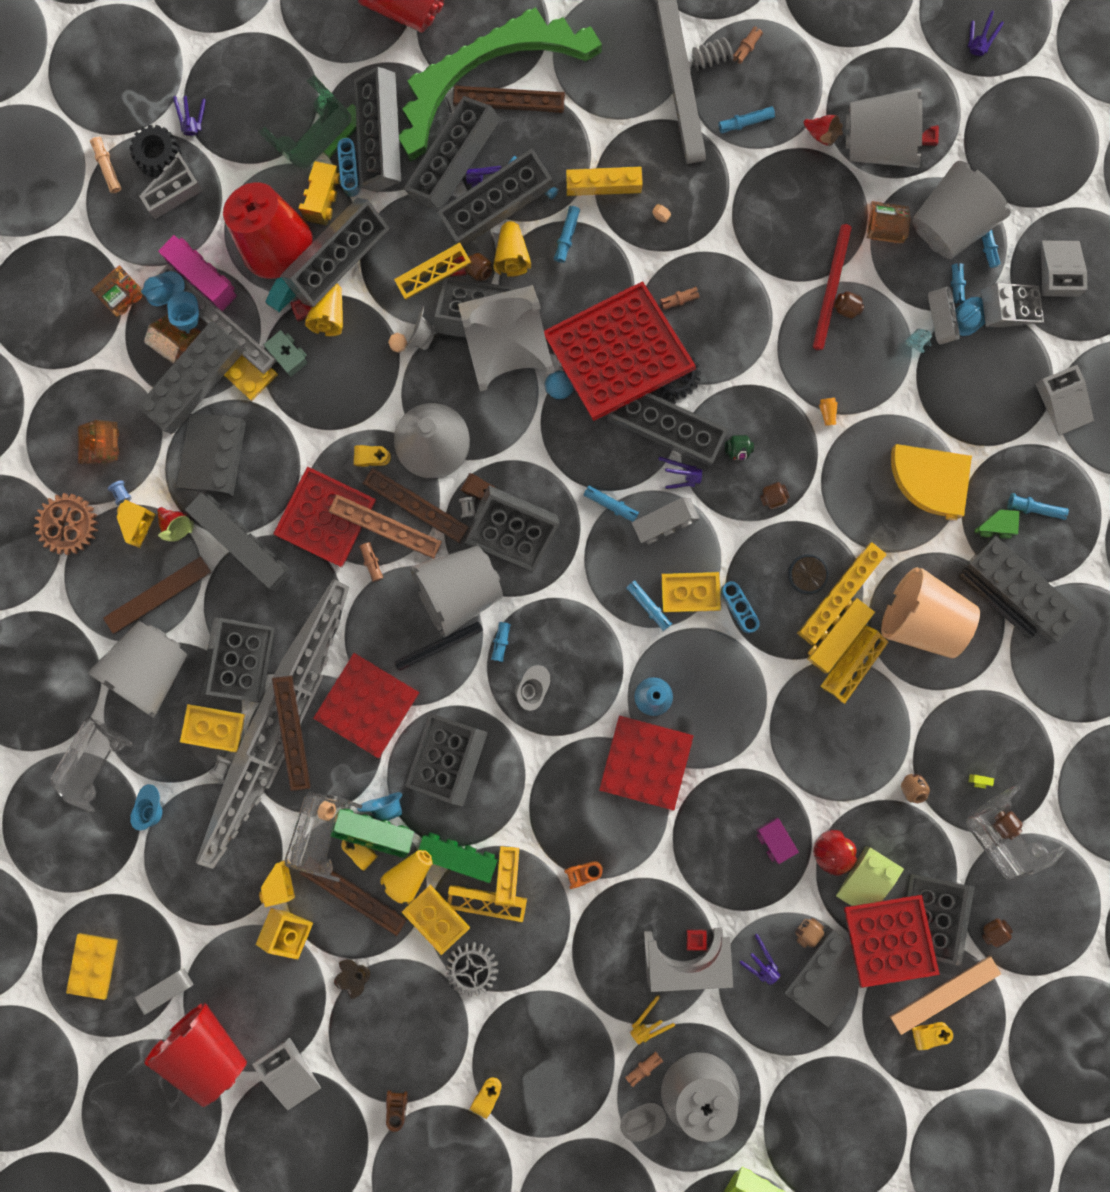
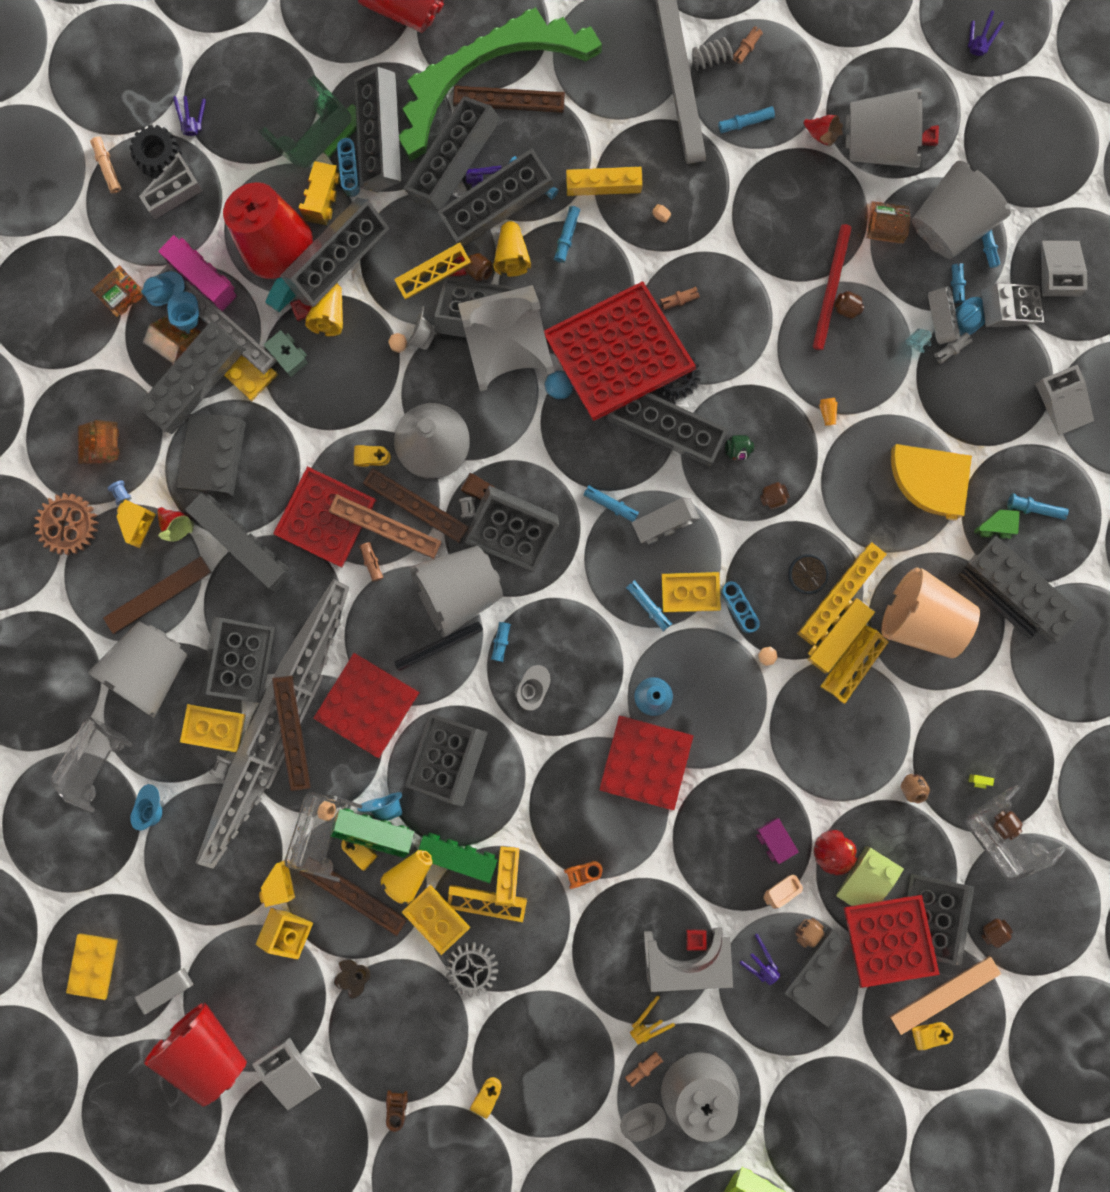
(692, 474): dark purple plant -> none
(767, 656): none -> light nougat tile
(783, 891): none -> light nougat piece
(953, 348): none -> light grey pin

